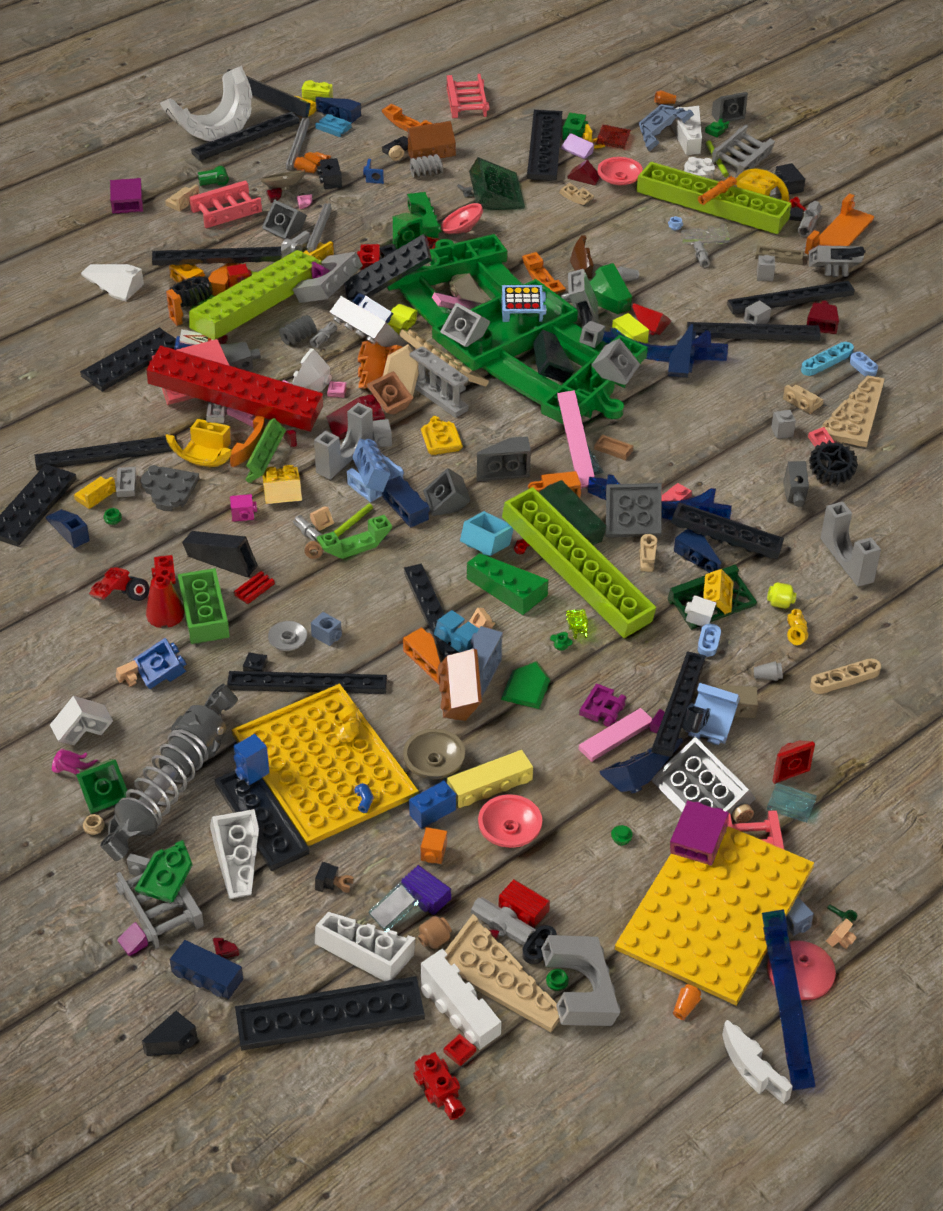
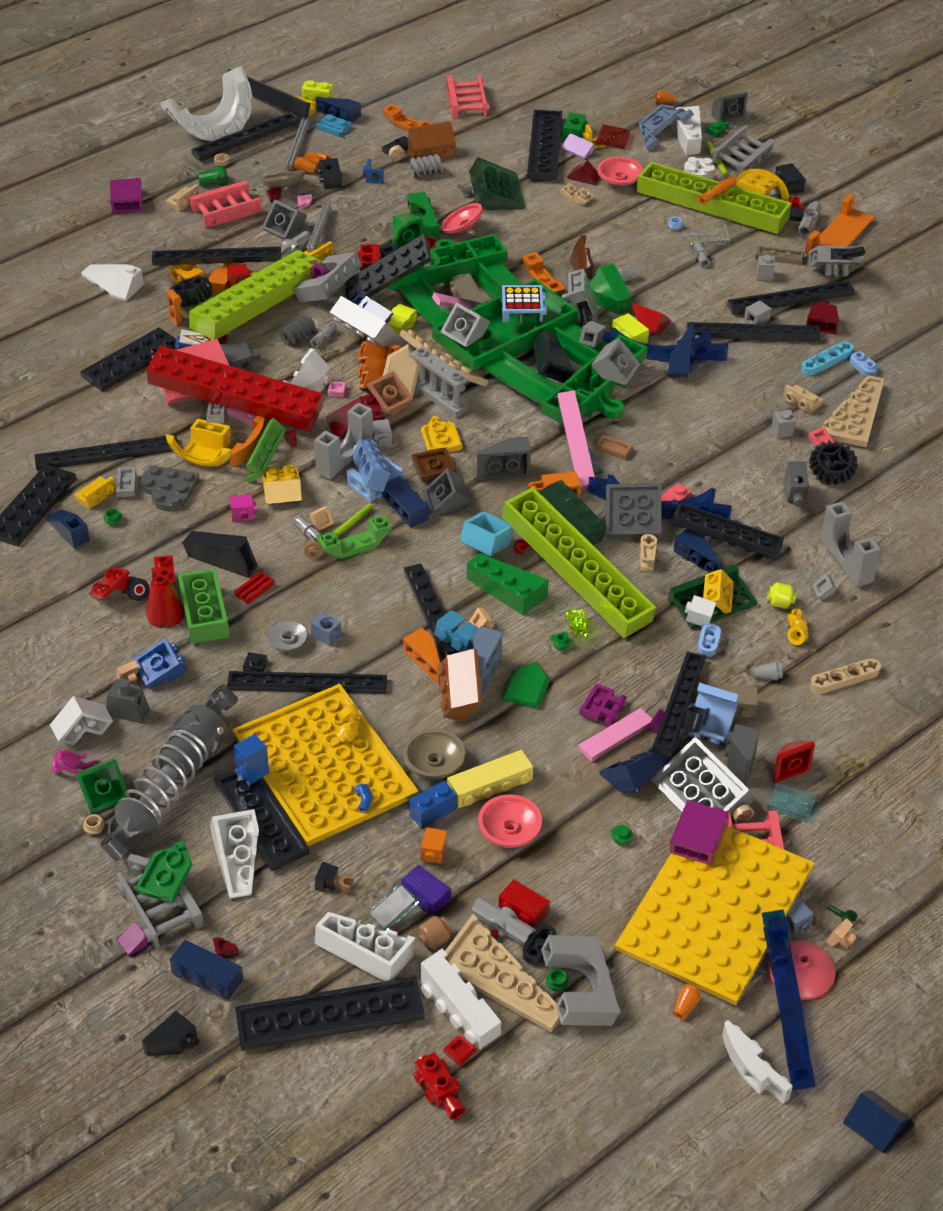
(127, 701): none -> dark grey torso
(221, 159): none -> tan tile
(432, 463): none -> reddish brown plate
(742, 751): none -> dark grey slope
(824, 587): none -> light grey plate
(875, 1120): none -> dark blue slope

